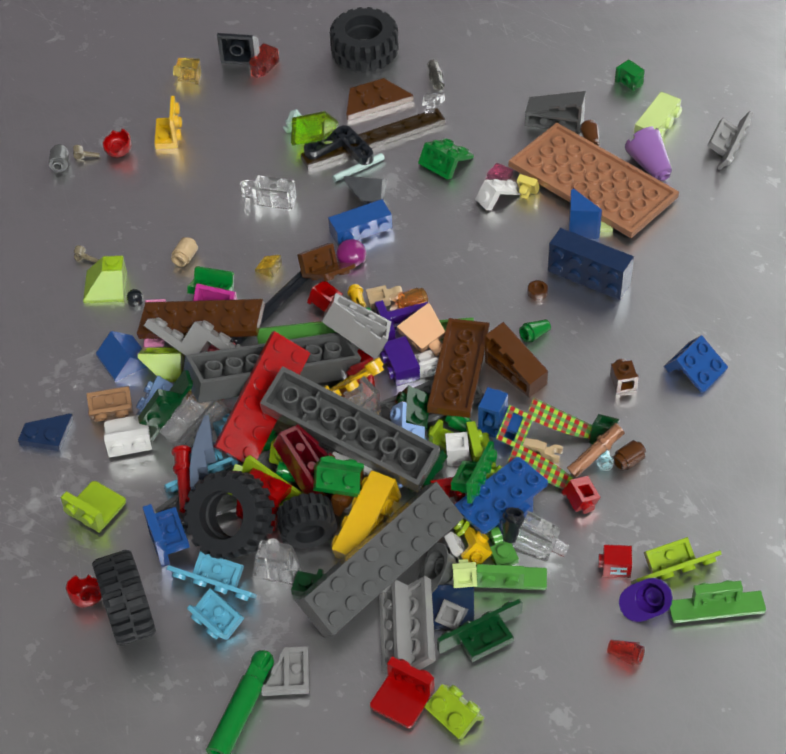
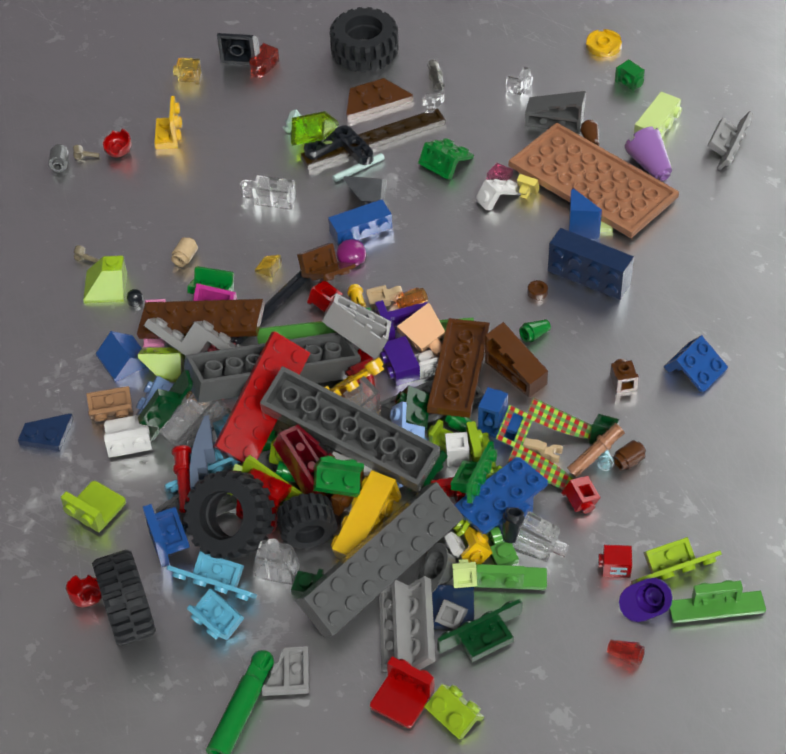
(520, 84): none -> clear bracket
(604, 43): none -> yellow tile

